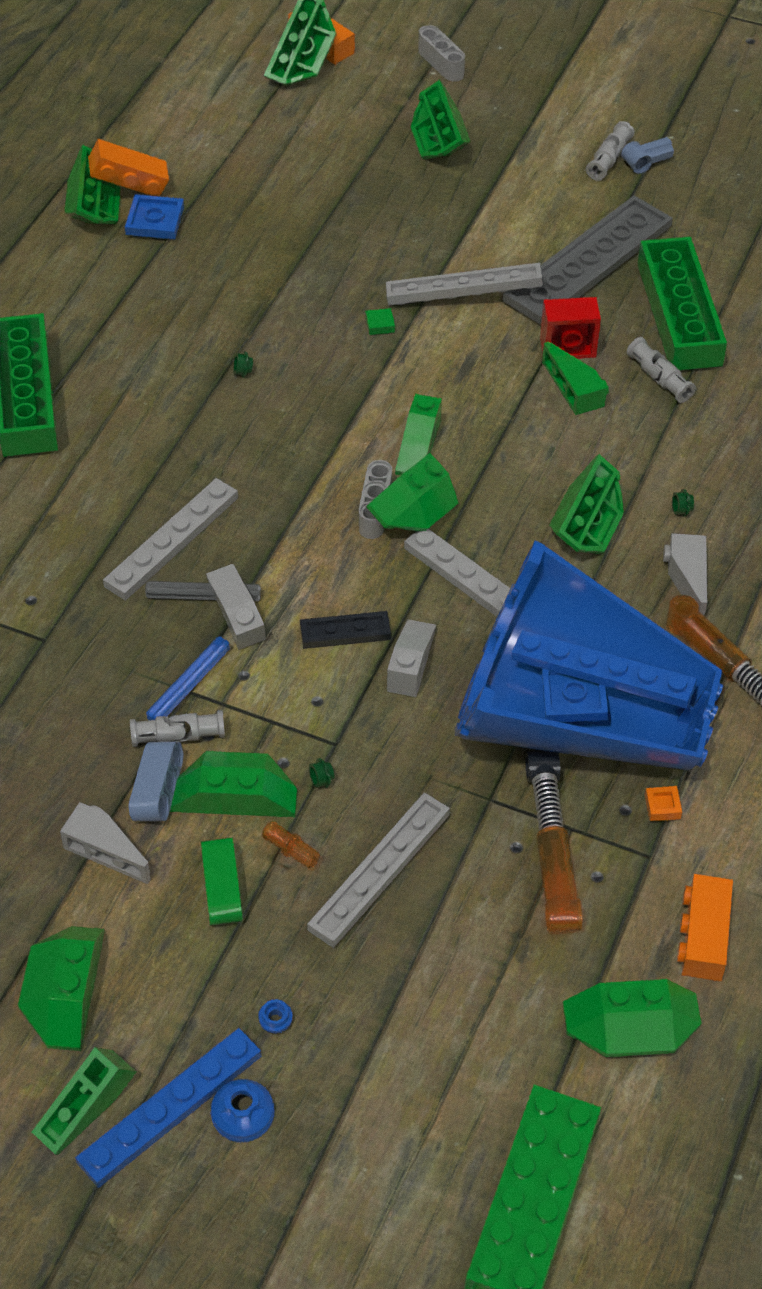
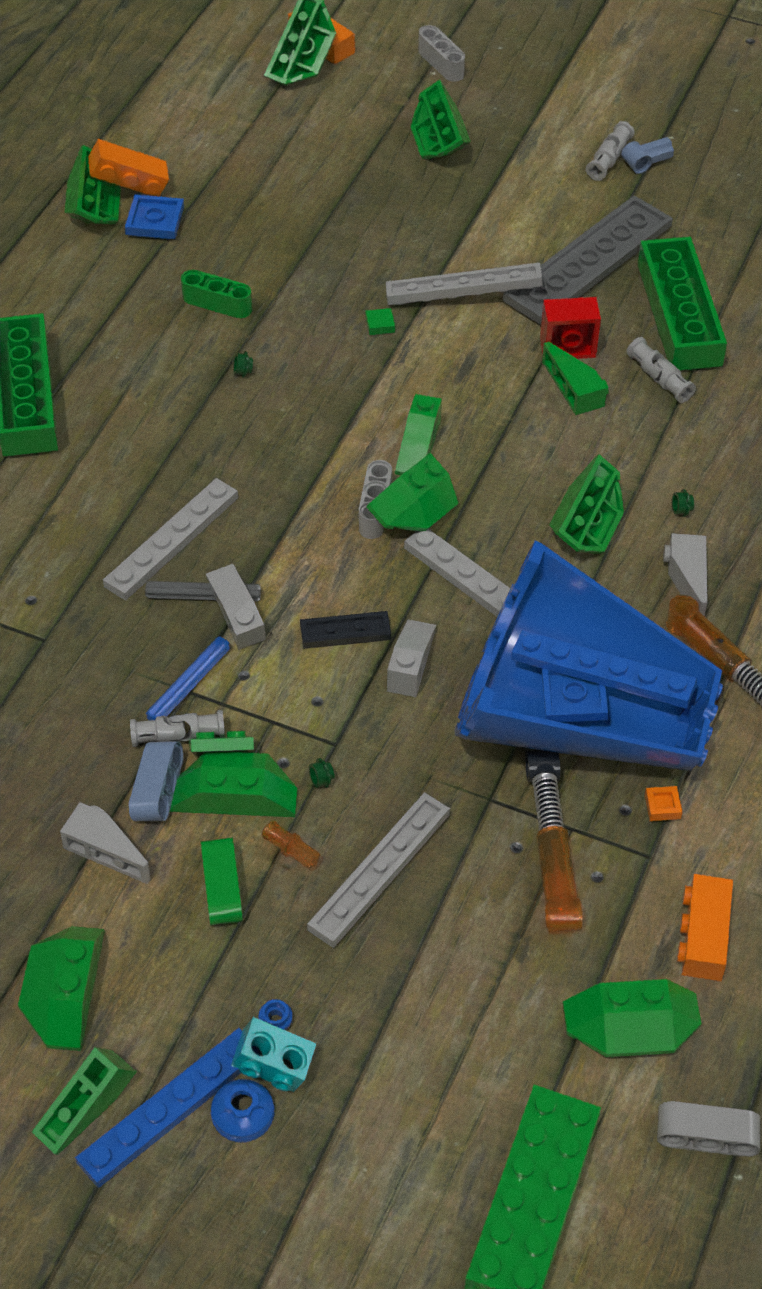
(208, 742): none -> green plate
(216, 293): none -> green beam
(275, 1046): none -> teal brick
(709, 1128): none -> light grey beam

